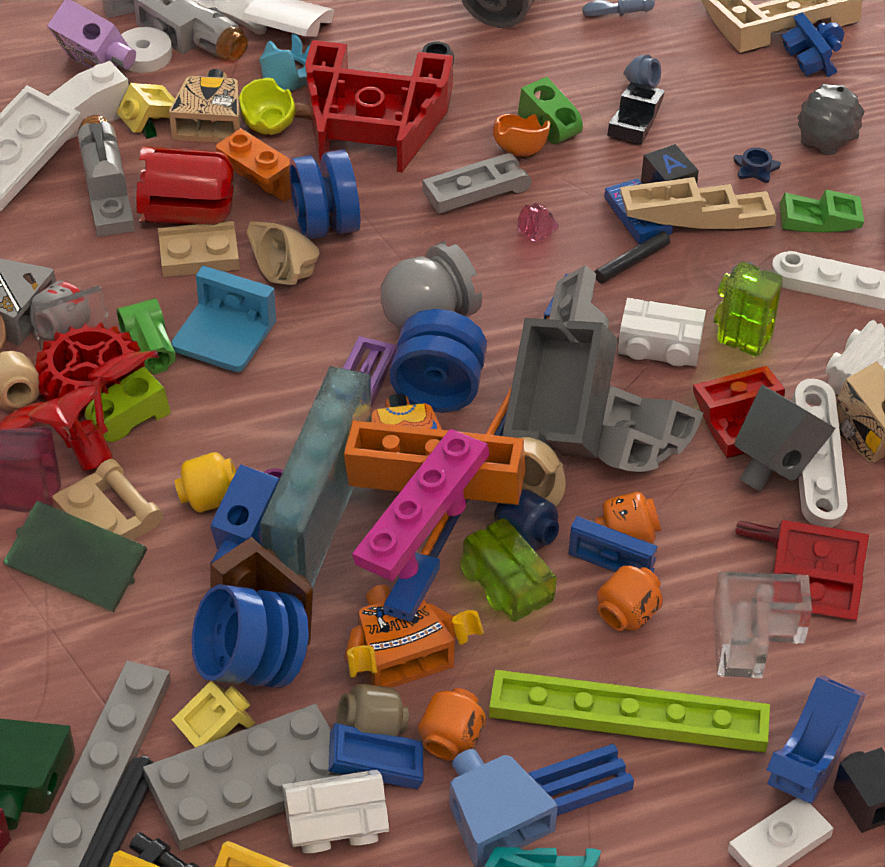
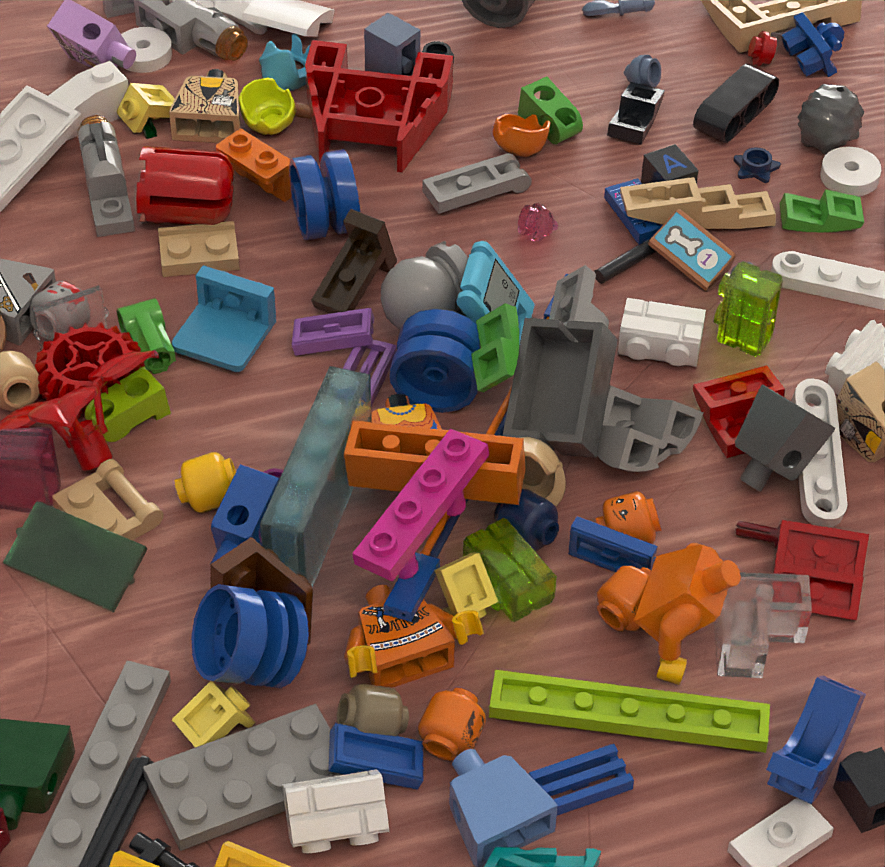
(282, 252): tan hat -> none
(333, 331): none -> medium lavender tile
(356, 264): none -> dark brown bracket
(391, 46): none -> sand blue brick
(466, 585): none -> light yellow bracket
(490, 284): none -> medium azure container
(499, 347): none -> bright green slope
(682, 597): none -> orange torso
(692, 250): none -> slope
(736, 103): none -> black beam
(762, 48): none -> red plate
(850, 171): none -> white piece

